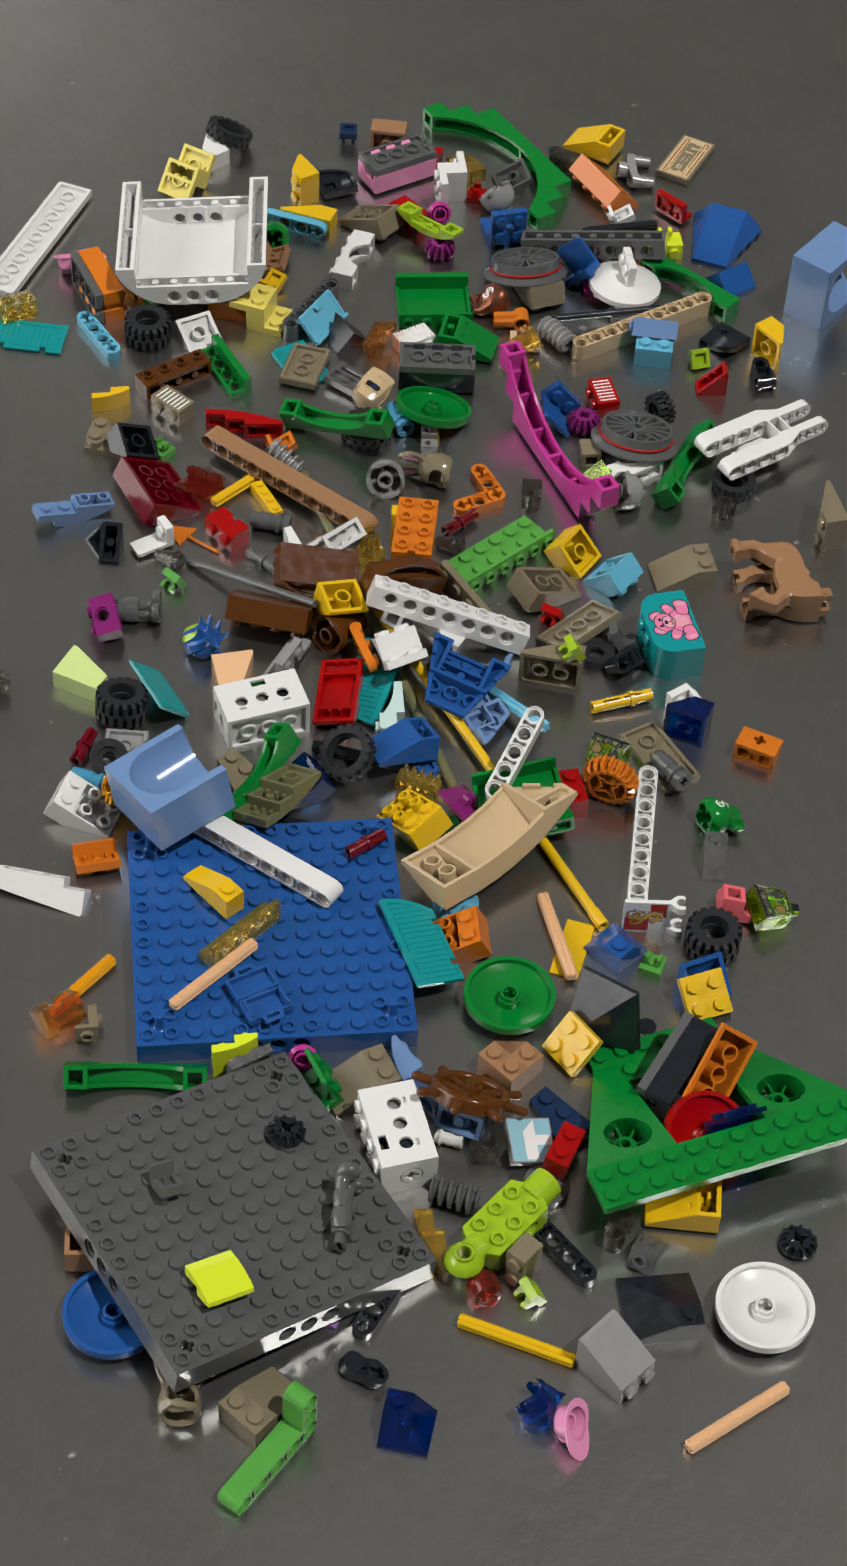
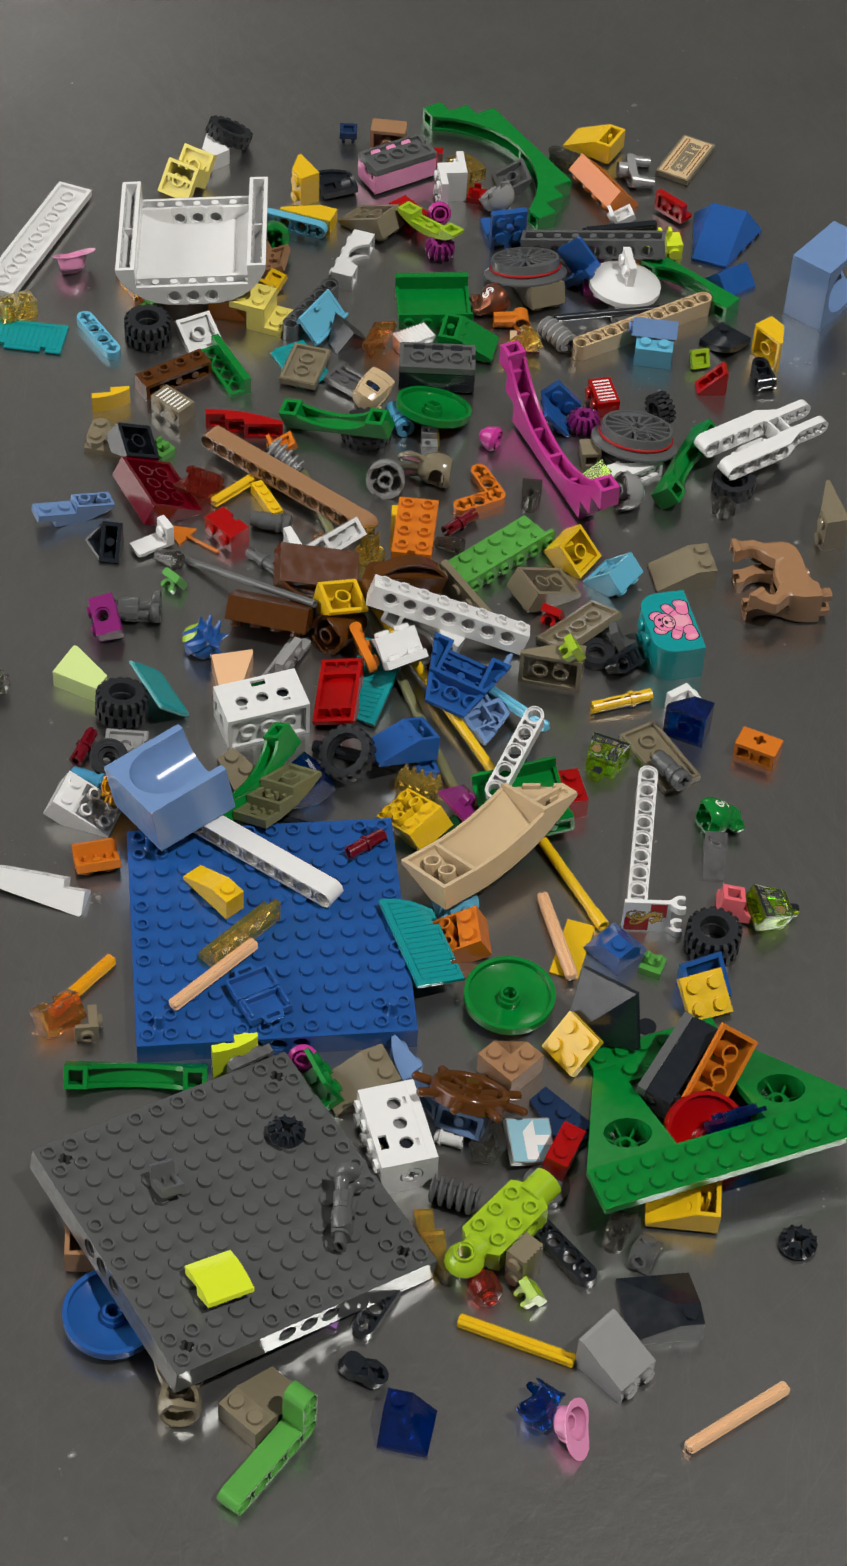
(98, 285): orange piece -> none
(394, 711): light aqua slope -> none
(491, 437): none -> dark pink cone
(610, 779): orange gear -> none
(764, 1307): white dish -> none

